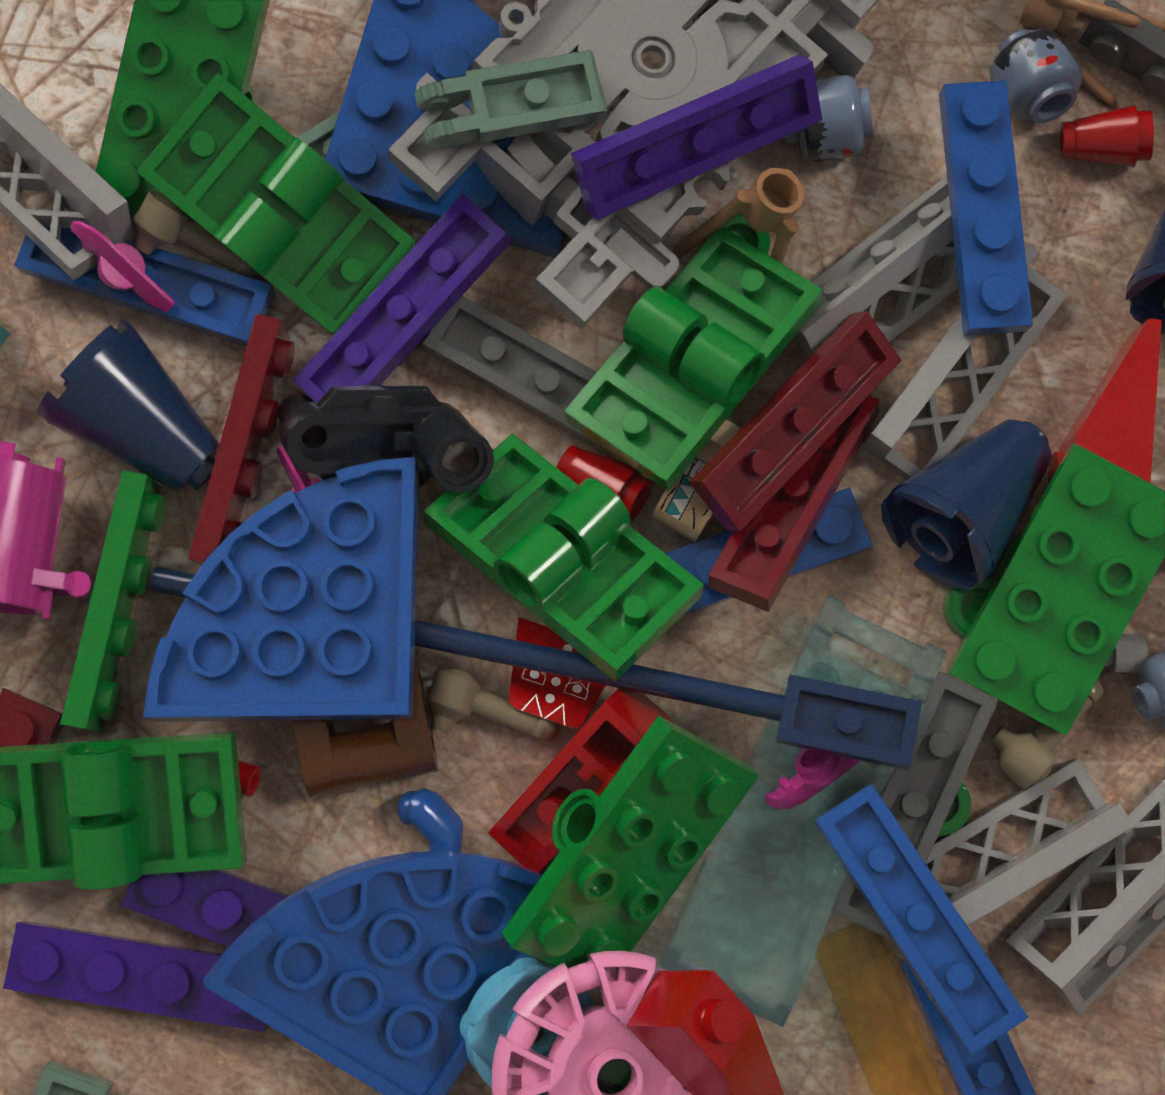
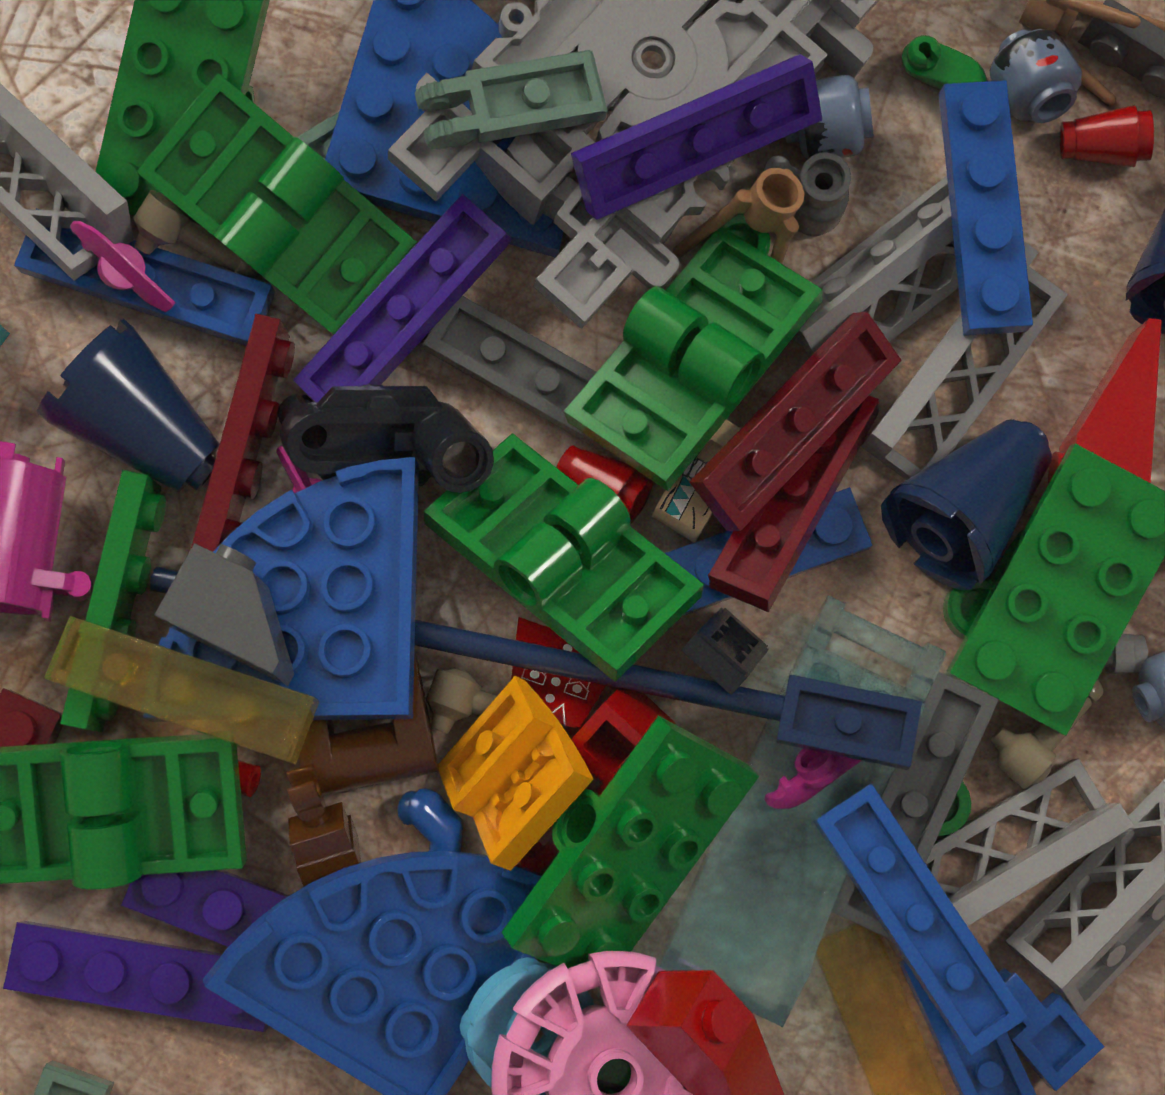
(182, 690): none -> clear yellow tile
(227, 609): none -> dark grey slope
(319, 835): none -> reddish brown piece
(514, 773): none -> light orange slope
(726, 650): none -> black plate
(826, 191): none -> dark grey piece
(939, 64): none -> green arm
(1052, 1037): none -> blue plate

